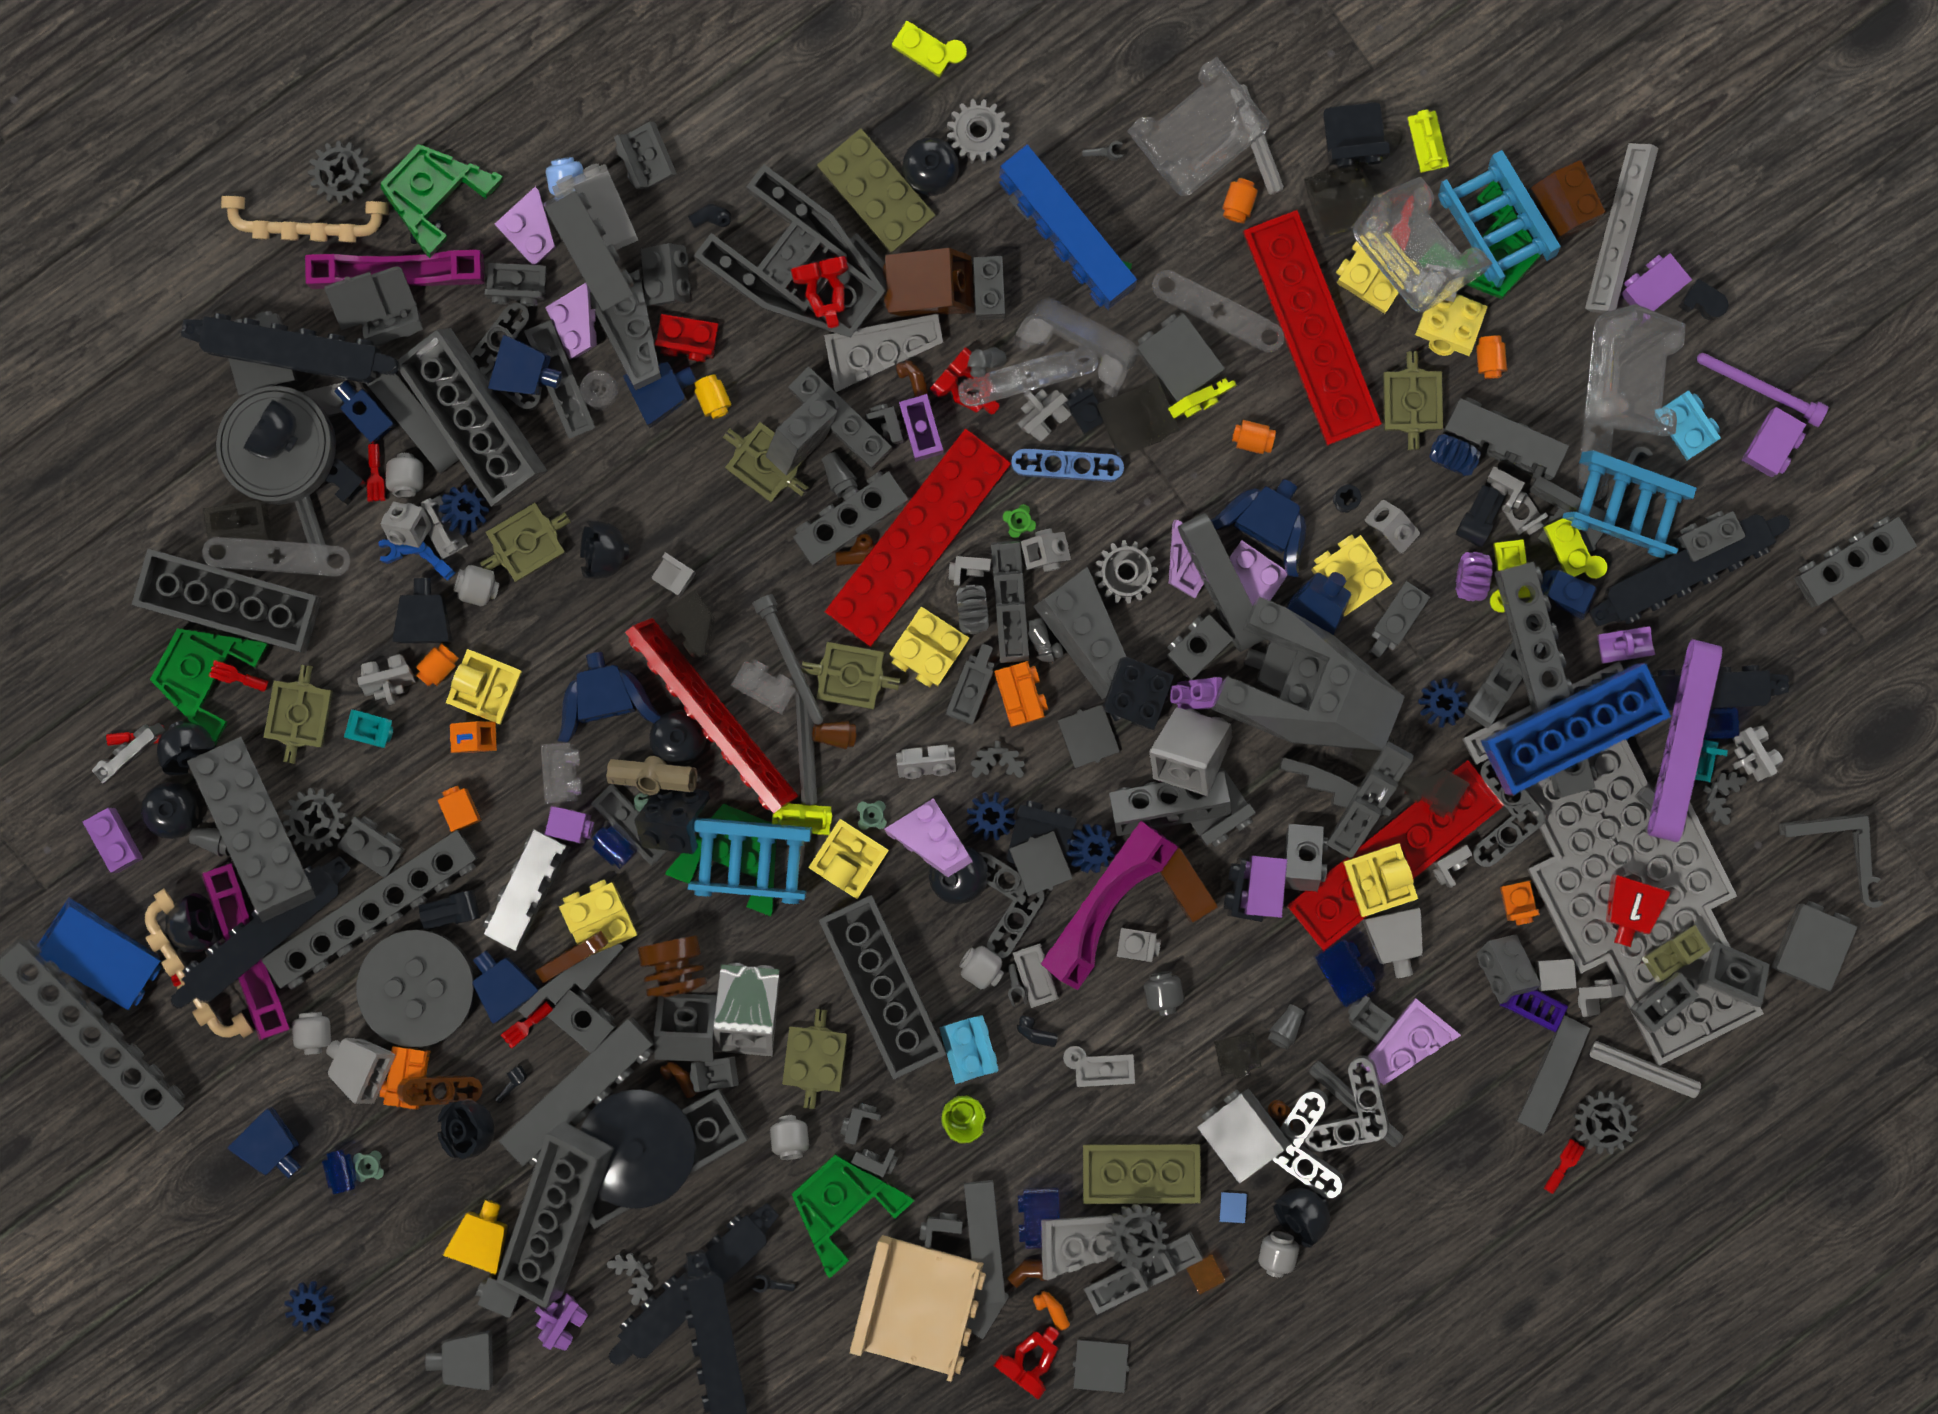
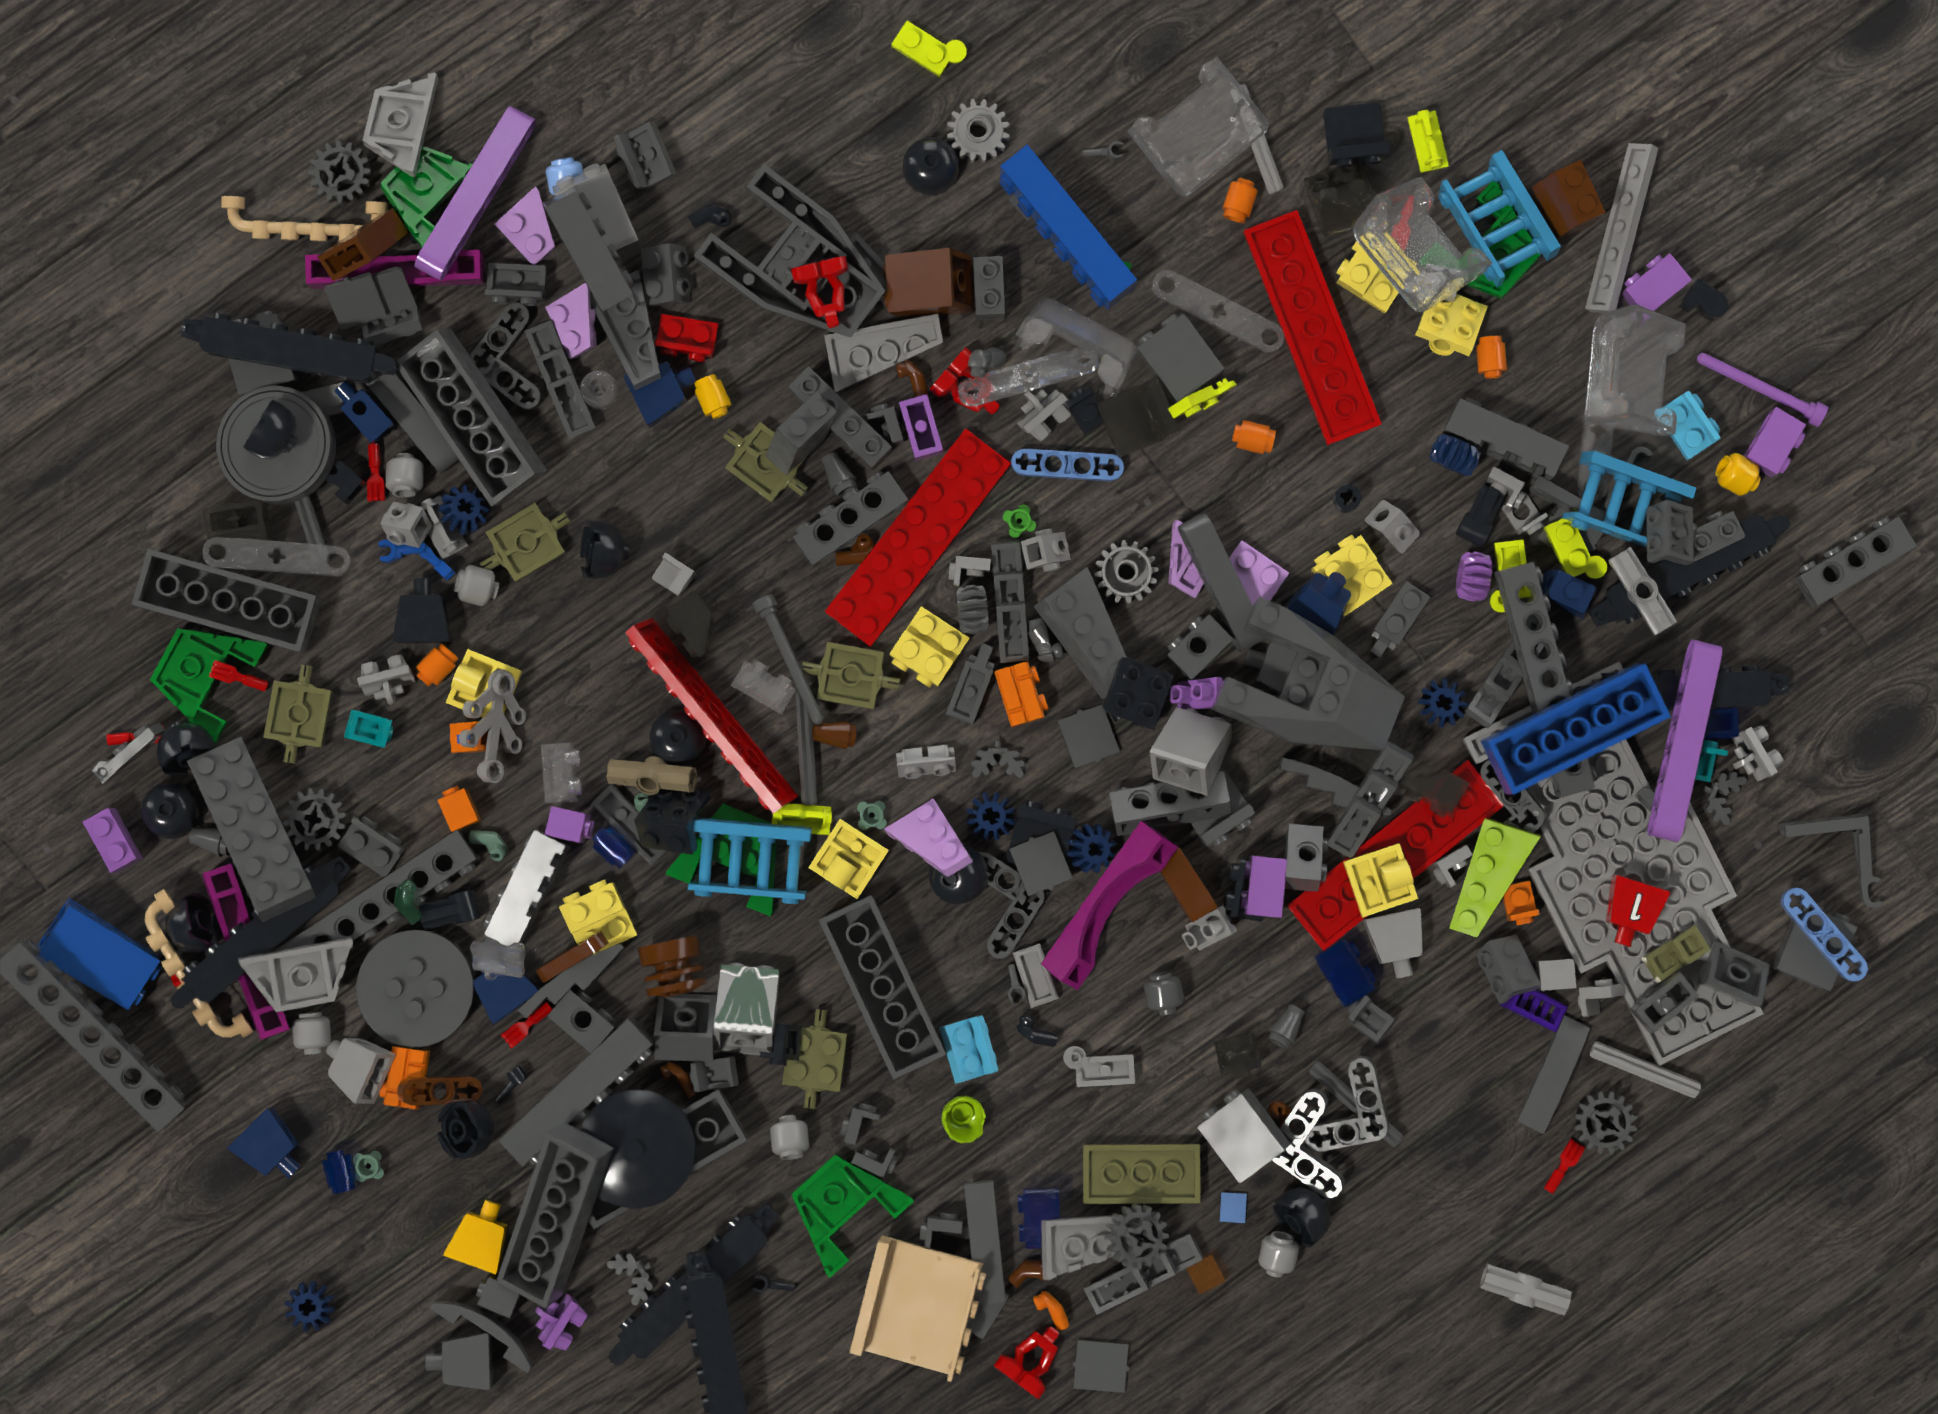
(299, 974): none -> light grey wing
(363, 245): none -> reddish brown slope
(400, 121): none -> light grey wing
(404, 901): none -> clear green arm
(475, 193): none -> medium lavender beam
(492, 842): none -> sand green arm
(498, 959): none -> clear hips
(499, 691): none -> light grey plant
(516, 1352): none -> dark grey slope
(522, 369): dark blue torso -> none
(601, 695): dark blue torso -> none
(786, 1044): none -> black bracket
(876, 191): olive plate -> none
(981, 967): light grey head -> none
(1138, 945): light grey bracket -> none
(1208, 929): none -> light grey hips
(1270, 520): dark blue torso -> none
(1410, 1040): lavender wing -> none
(1412, 401): olive plate -> none
(1493, 866): none -> lime wing
(1525, 1289): none -> light grey piece
(1626, 645): medium lavender hips -> none
(1653, 607): none -> light grey piece
(1670, 533): none -> dark grey bracket
(1738, 474): none -> yellow head
(1826, 932): none -> medium blue beam

